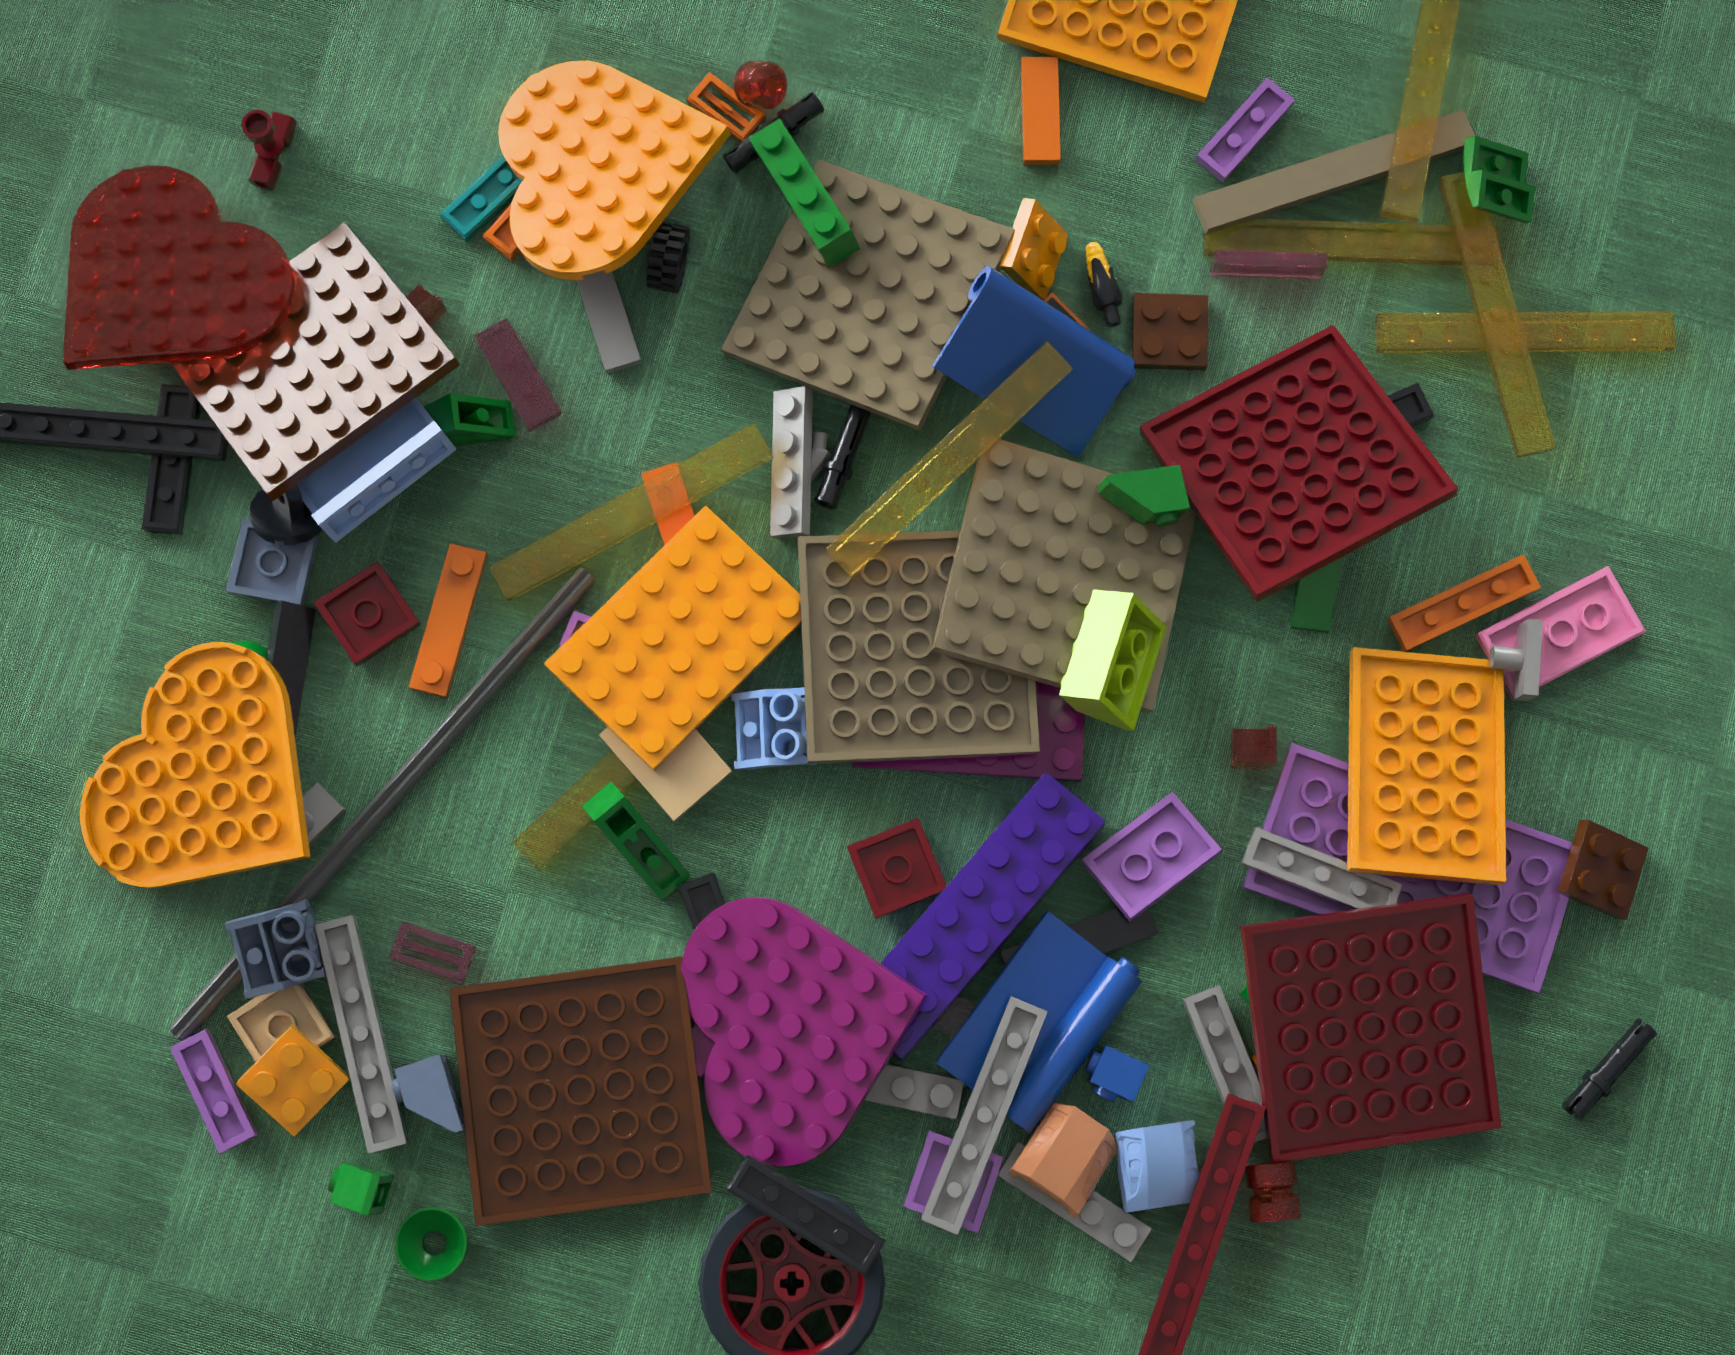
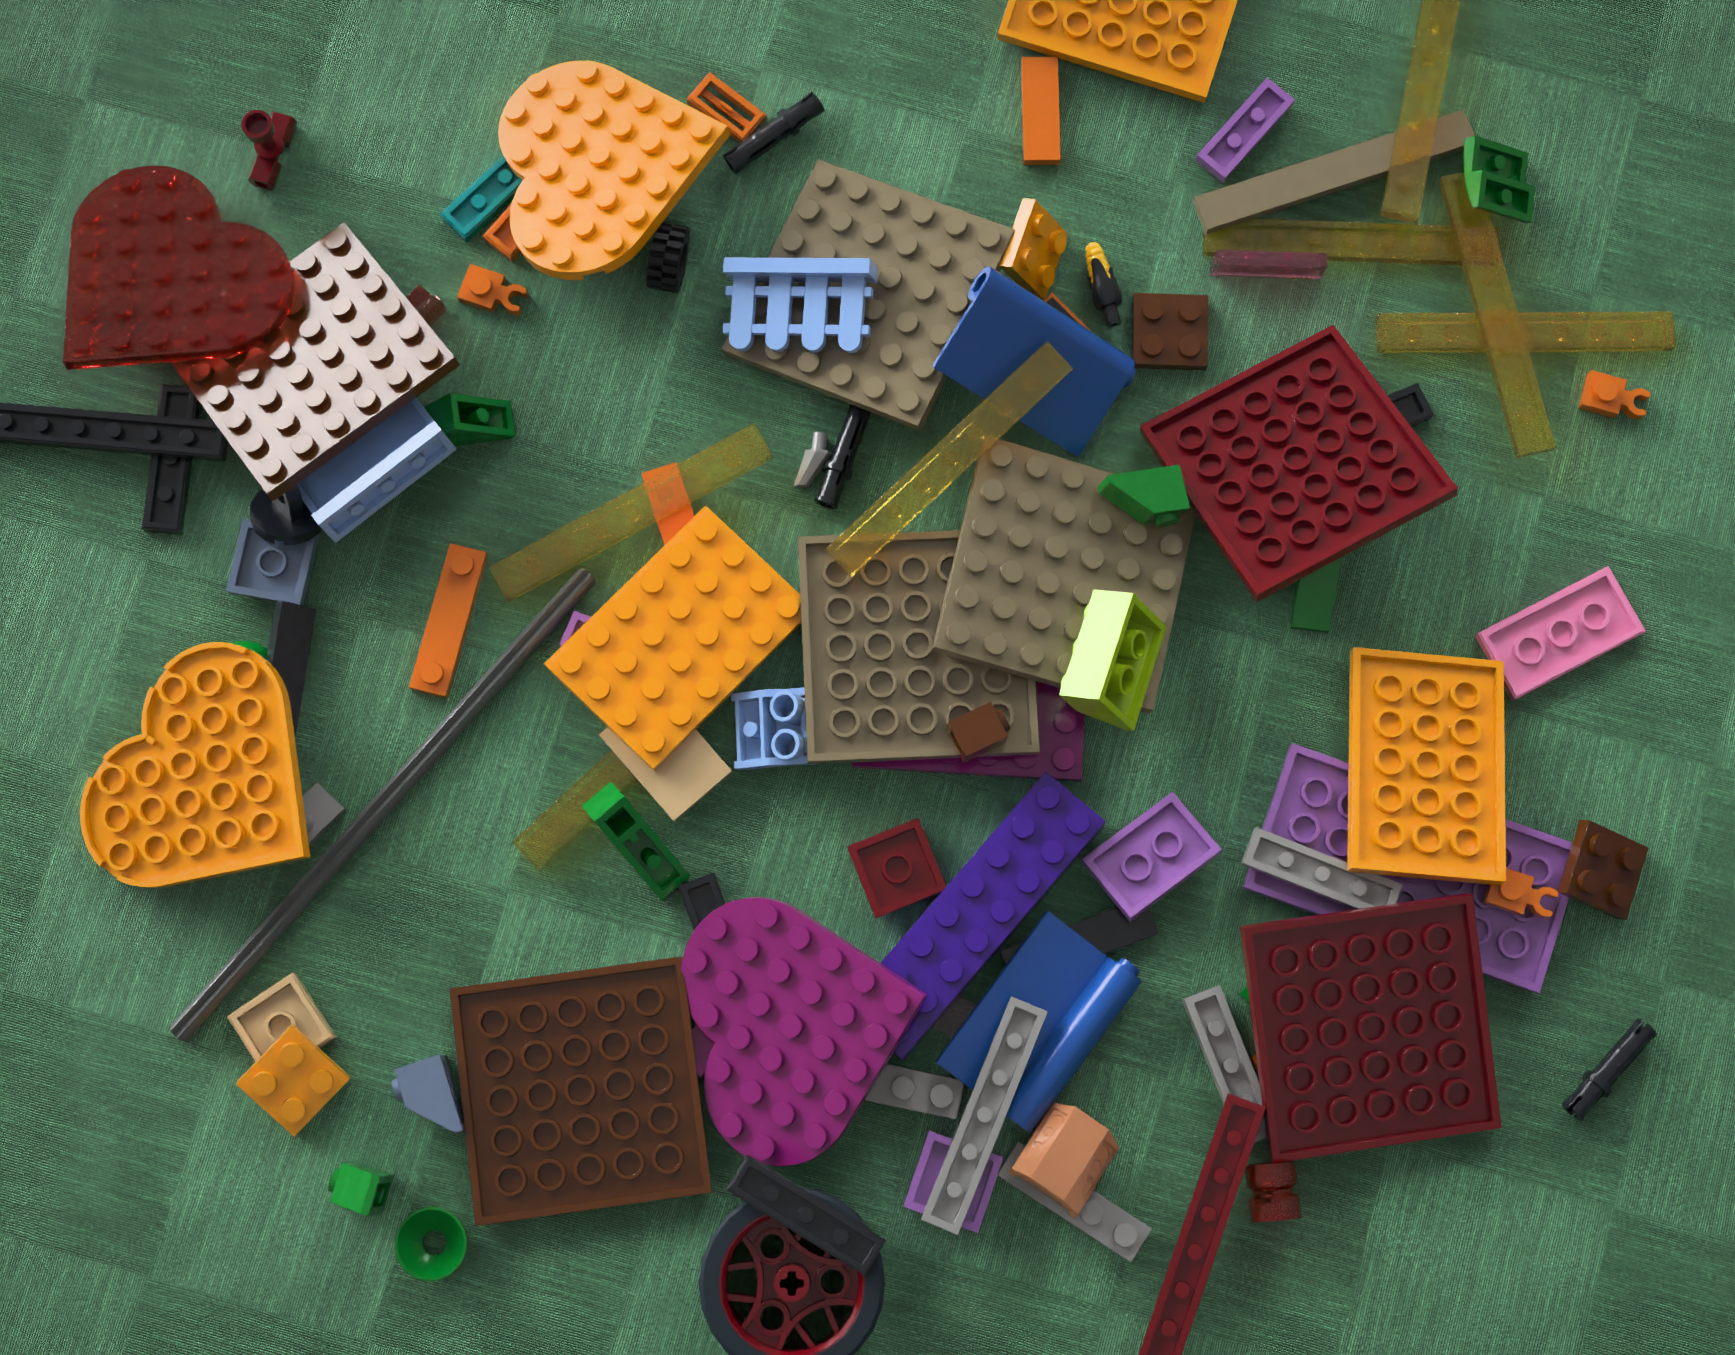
(214, 1091): medium lavender plate -> none
(277, 948): sand blue slope -> none
(361, 1034): light grey plate -> none
(367, 613): dark red plate -> none
(464, 962): clear pink tile -> none
(487, 289): none -> orange plate
(517, 375): clear pink tile -> none
(609, 321): light grey tile -> none
(760, 84): clear red head -> none
(781, 275): none -> light blue fence
(791, 463): light grey plate -> none
(804, 193): green brick -> none
(978, 731): none -> reddish brown brick
(1115, 1074): blue brick -> none
(1157, 1165): light blue slope -> none
(1254, 748): clear red panel -> none
(1463, 603): orange plate -> none
(1517, 894): none -> orange plate
(1523, 660): light grey tile -> none
(1607, 396): none -> orange plate

